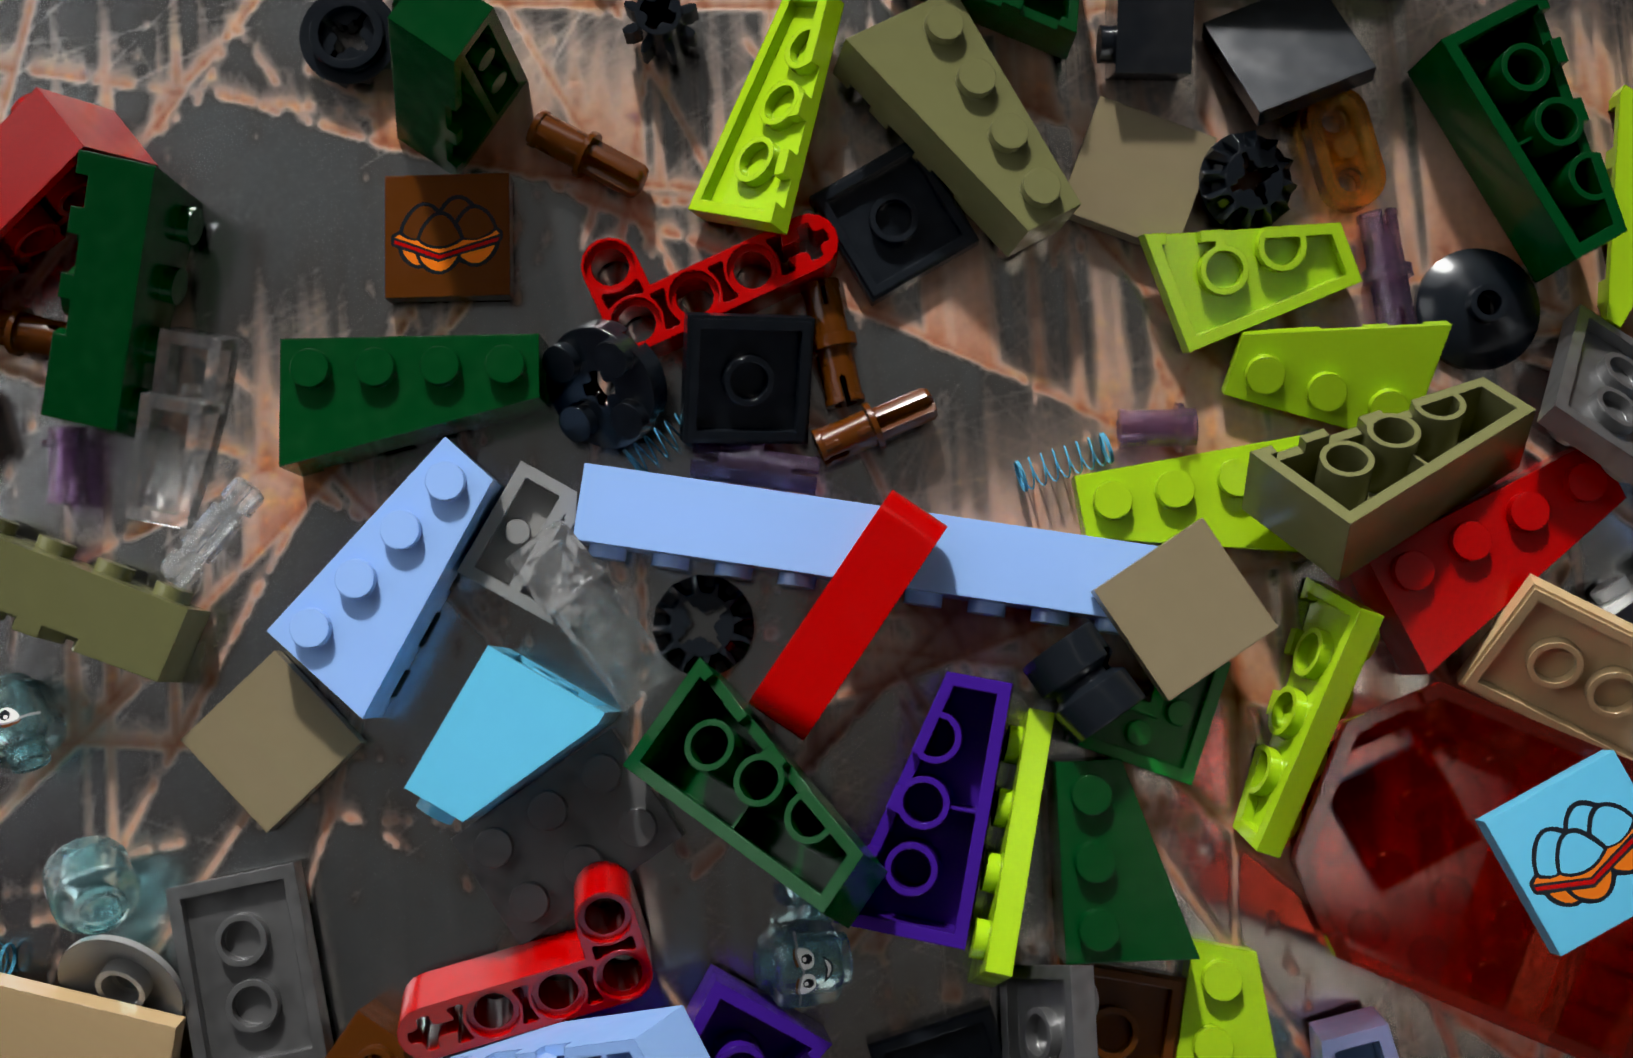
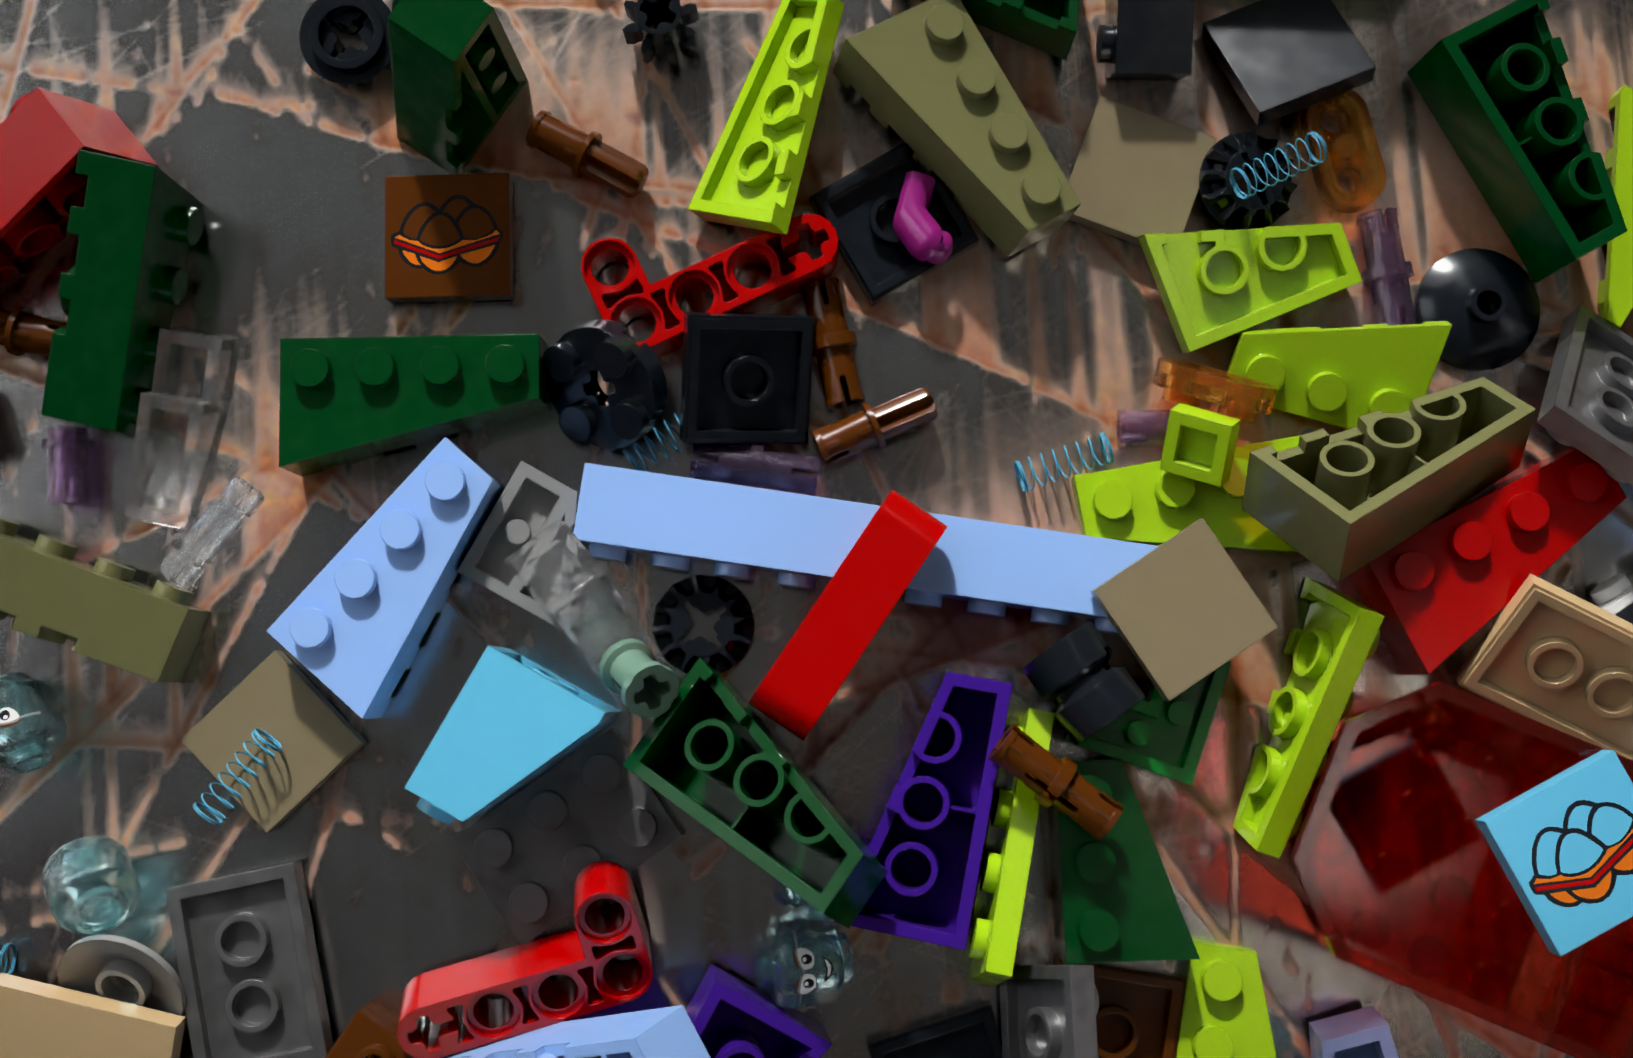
(213, 811): none -> medium azure piece
(641, 681): none -> sand green bush
(914, 223): none -> magenta arm
(1056, 782): none -> reddish brown pin
(1200, 444): none -> lime tile
(1235, 187): none -> medium azure piece
(1236, 395): none -> clear orange plate

